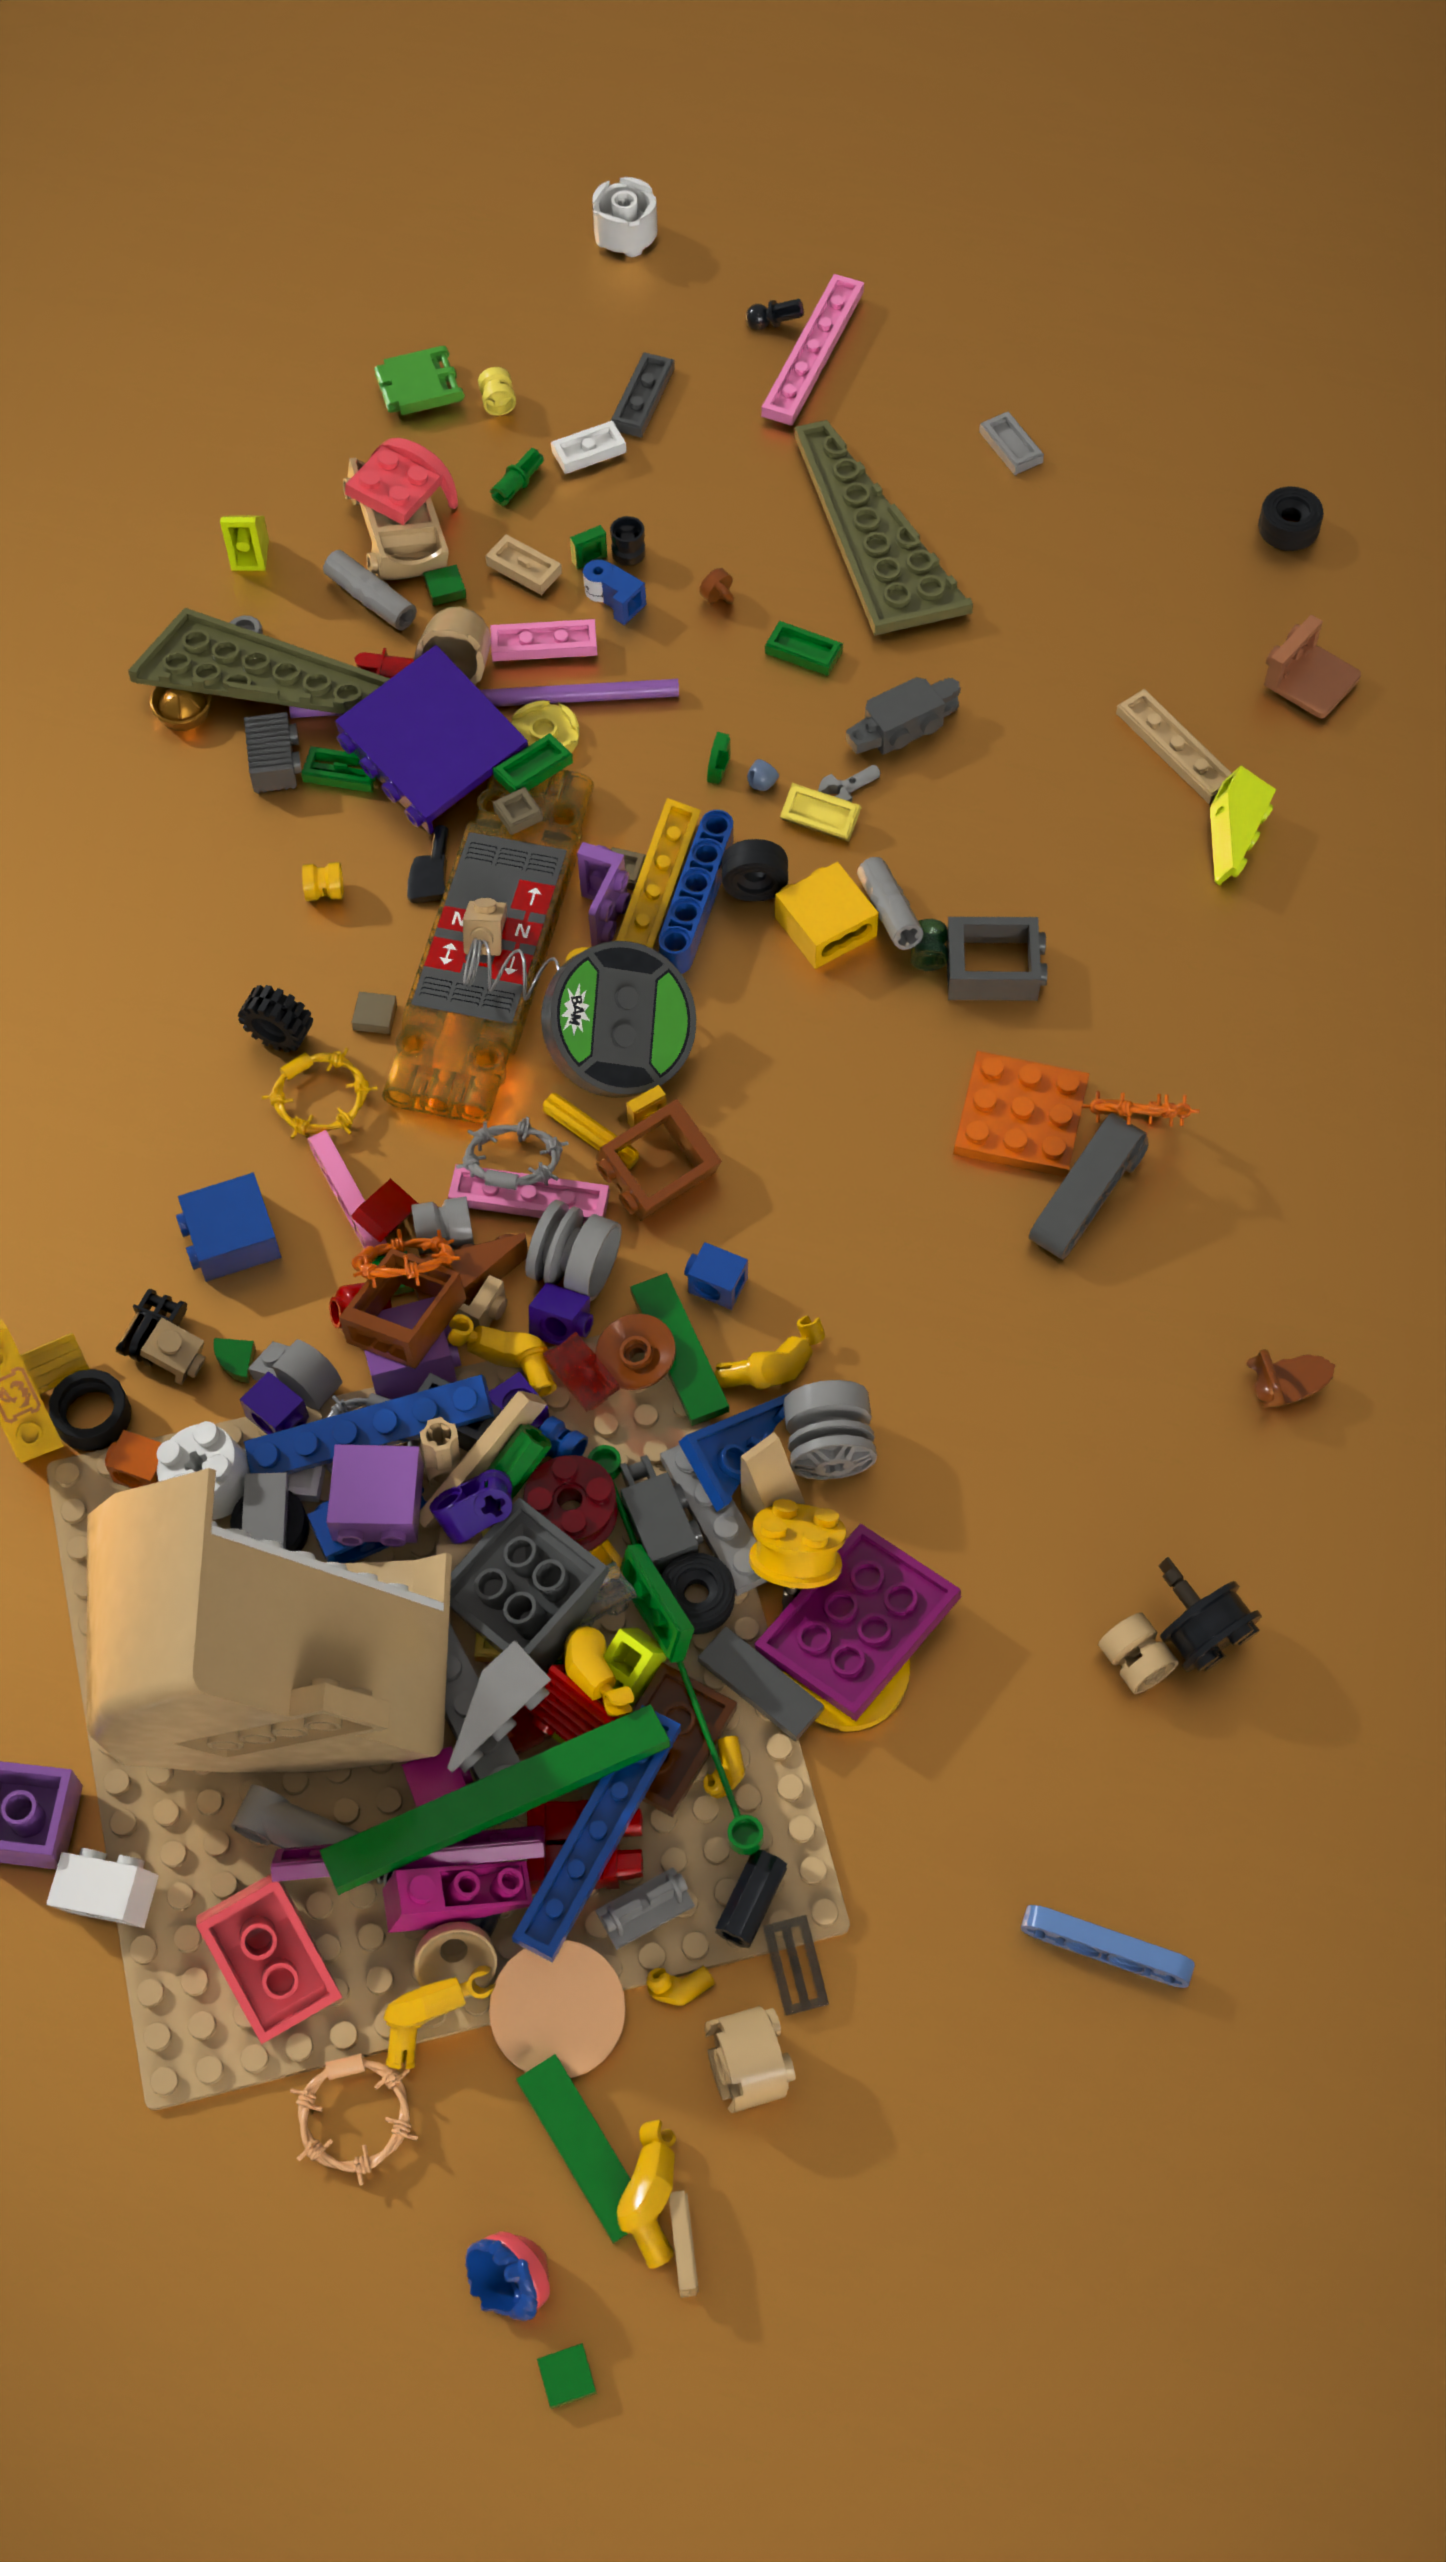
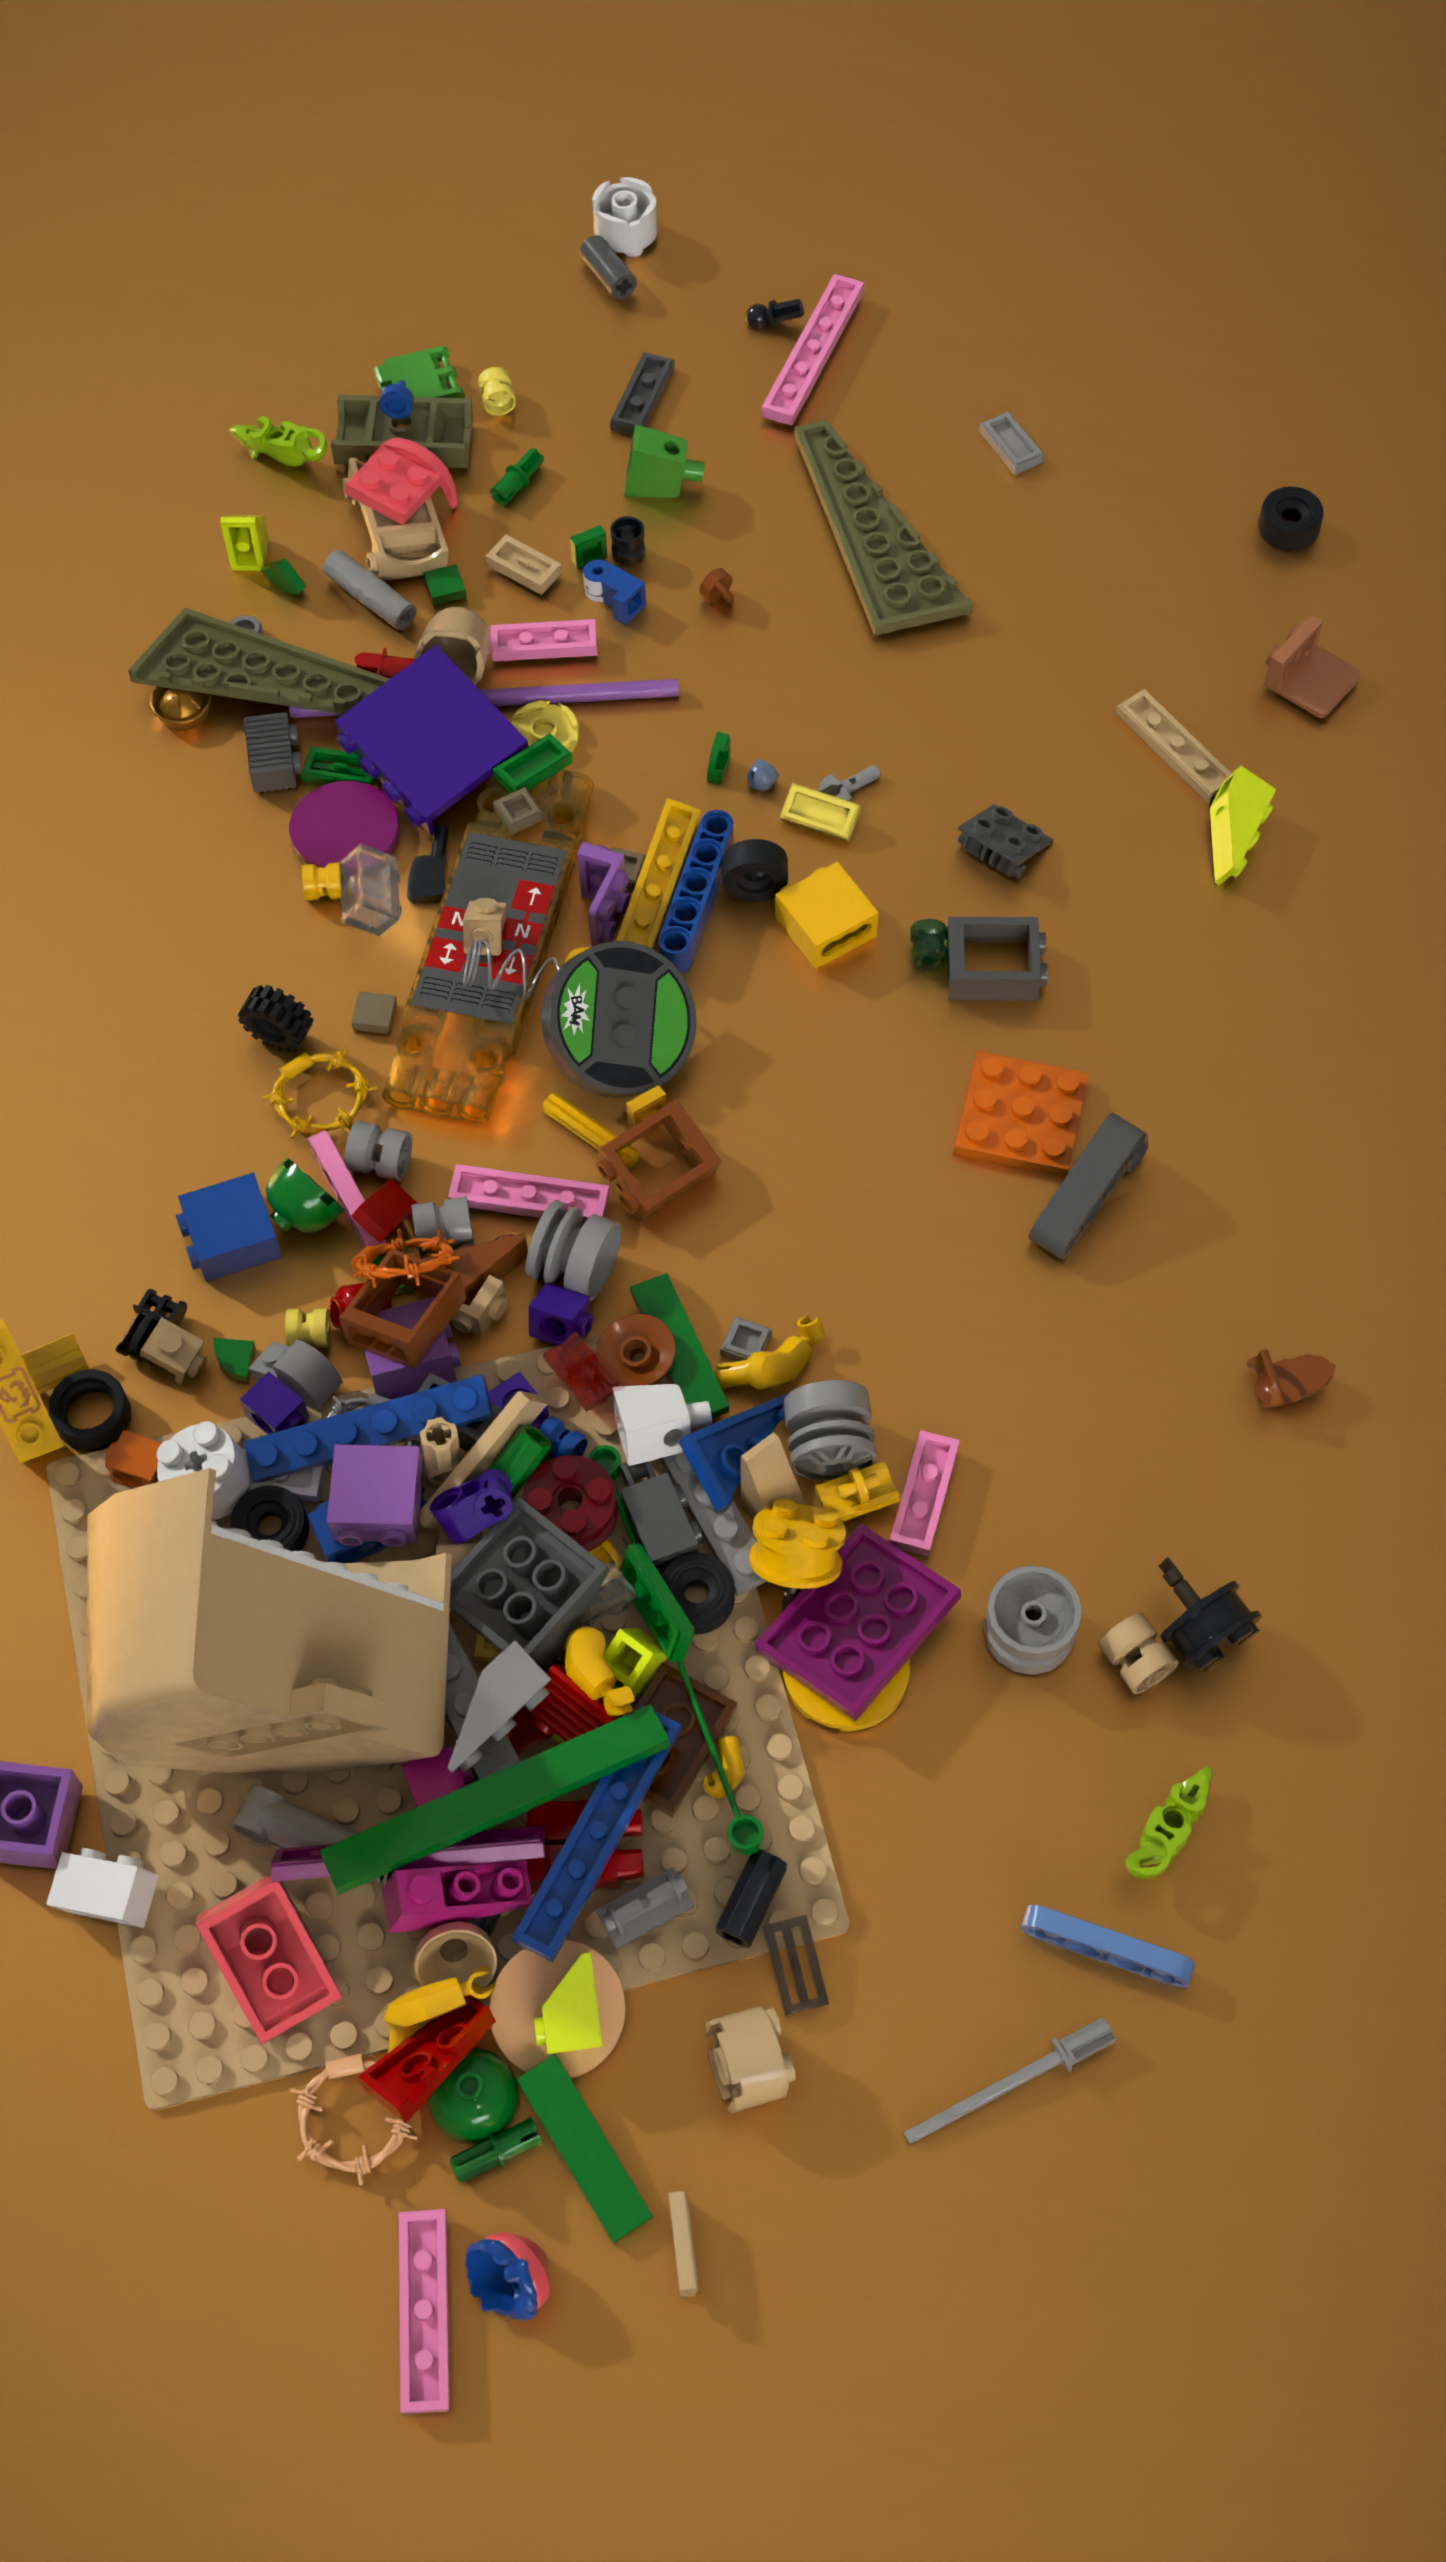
(266, 1506): light grey tile -> none
(284, 576): none -> green tile
(285, 443): none -> lime animal
(299, 1200): none -> green cylinder
(308, 1327): none -> light yellow wheel
(339, 818): none -> magenta tile
(365, 1147): none -> light grey wheel
(370, 890): none -> clear brick
(396, 400): none -> blue tile
(424, 2312): none -> bright pink plate
(426, 2058): none -> red wing
(434, 423): none -> olive piece
(476, 2098): none -> green cylinder
(495, 2150): none -> green axle
(505, 1350): yellow arm -> none
(510, 1180): light grey piece -> none
(566, 2376): green tile -> none
(571, 2012): none -> neon yellow slope
(588, 447): white plate -> none
(608, 267): none -> dark grey piece
(649, 2193): yellow arm -> none
(654, 1420): none -> white torso
(659, 465): none -> bright green torso
(678, 1990): yellow arm -> none
(716, 1275): blue brick -> none
(744, 1339): none -> light grey tile
(761, 1683): dark grey tile -> none
(803, 648): green tile -> none
(859, 1491): none -> yellow hips
(890, 903): light grey axle -> none
(904, 715): dark grey hinge -> none
(924, 1493): none -> bright pink plate
(1004, 838): none -> dark grey hinge
(1032, 1620): none -> light grey wheel
(1066, 2052): none -> light grey piece
(1127, 1108): orange piece -> none
(1170, 1826): none -> lime animal

